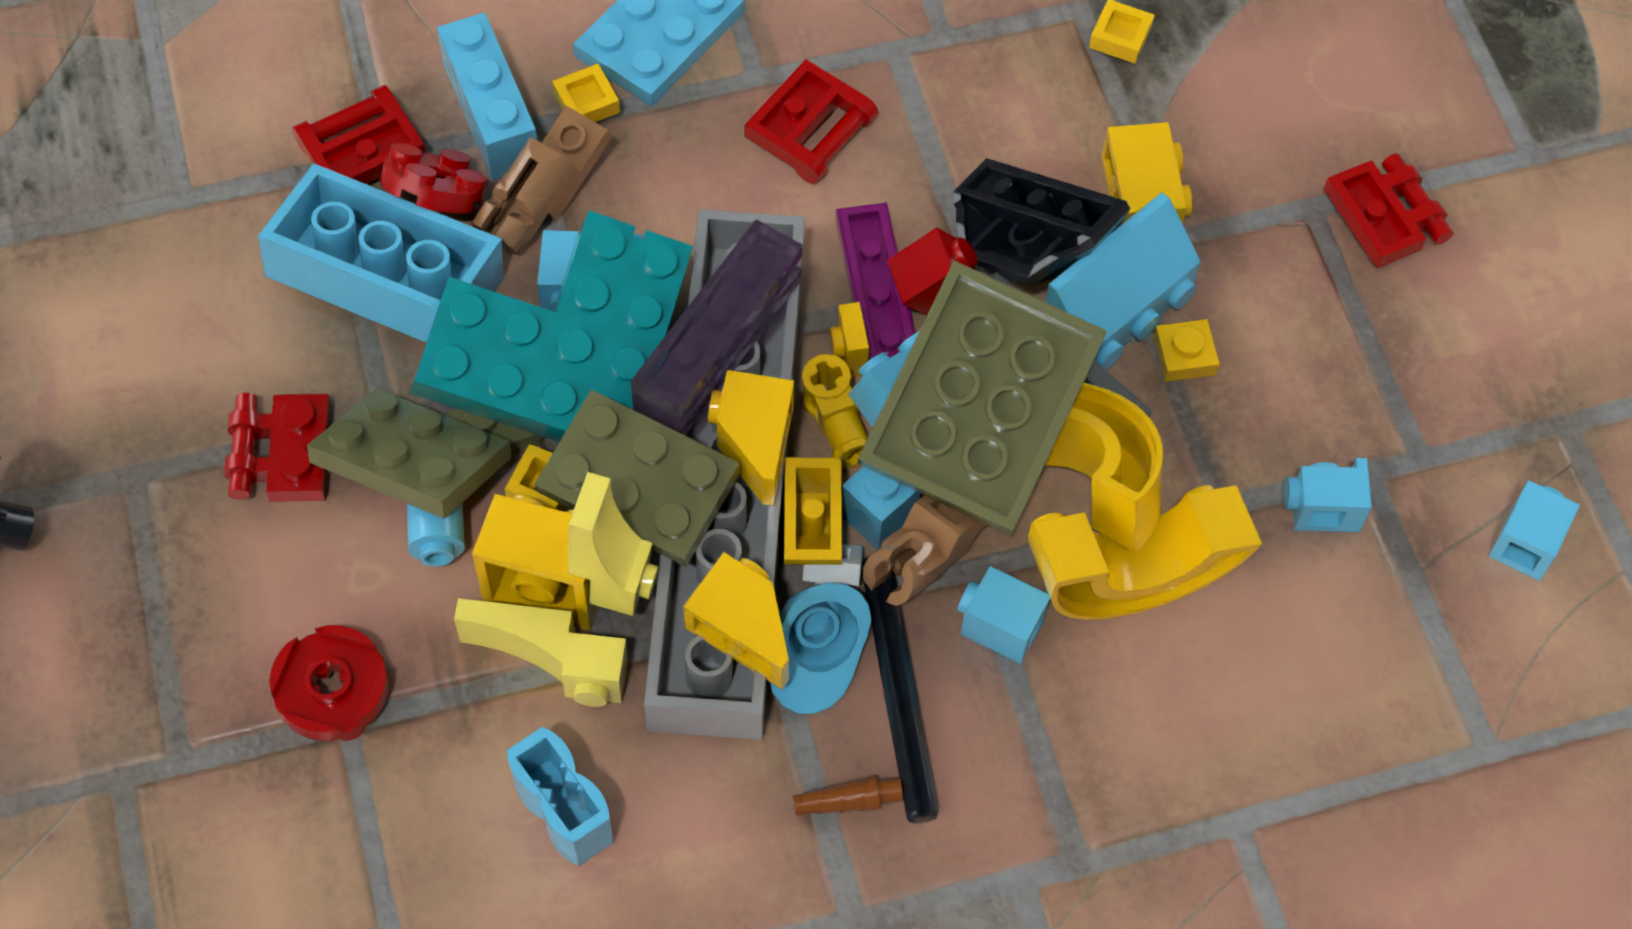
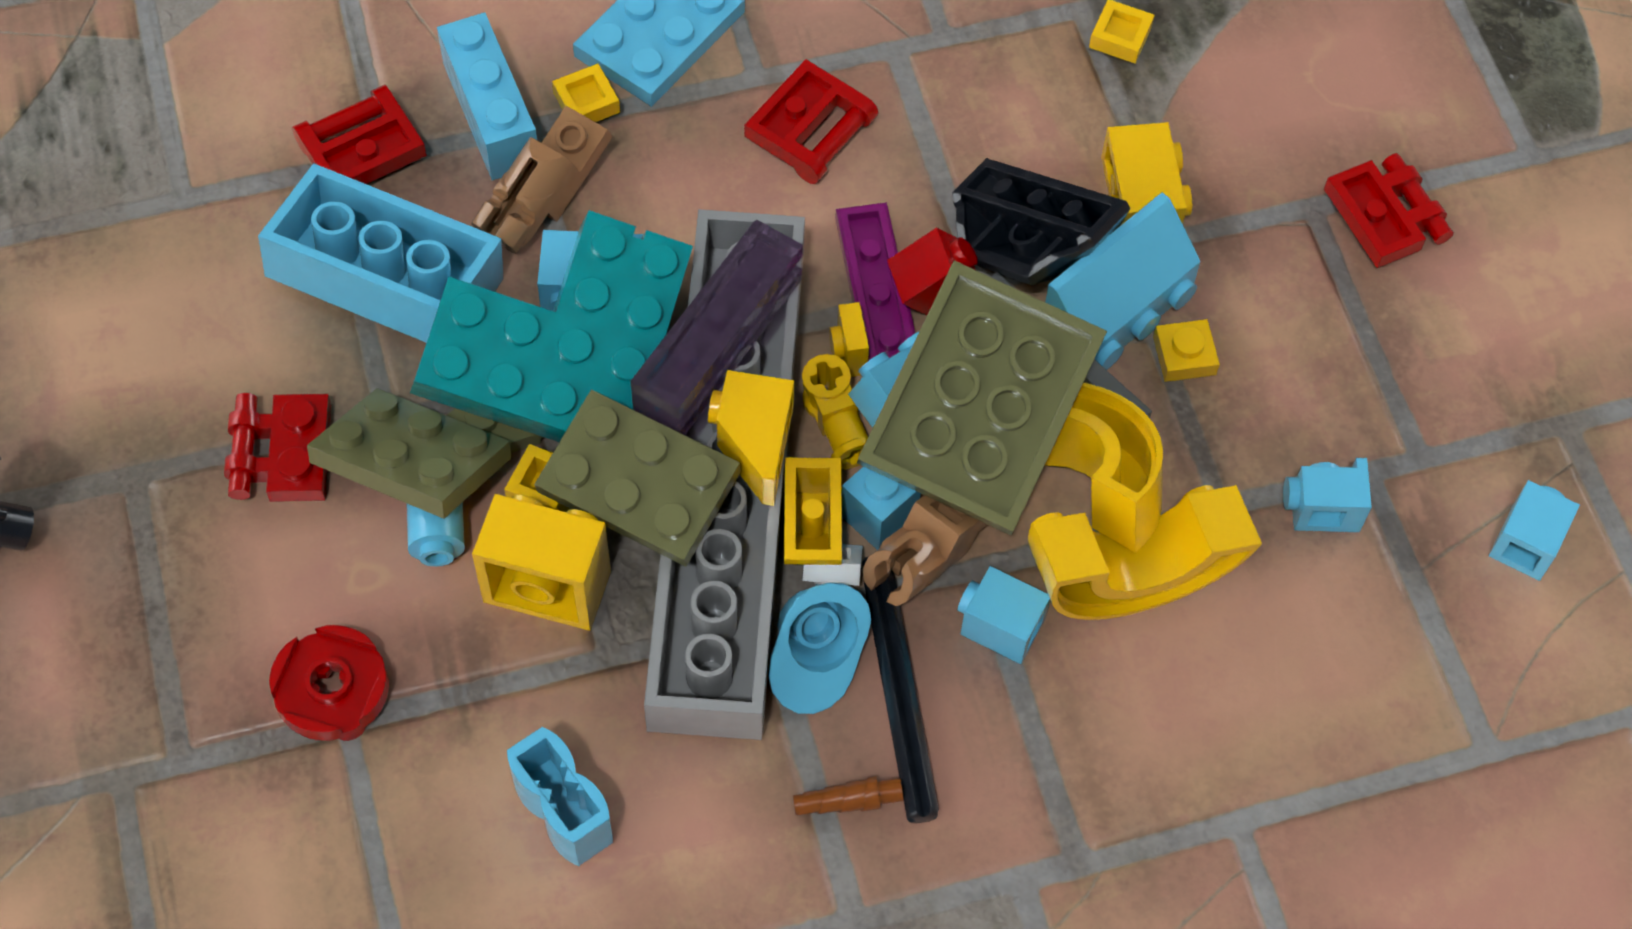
(440, 181): red plate -> none
(586, 664): light yellow slope -> none
(608, 550): light yellow slope -> none
(740, 617): yellow slope -> none

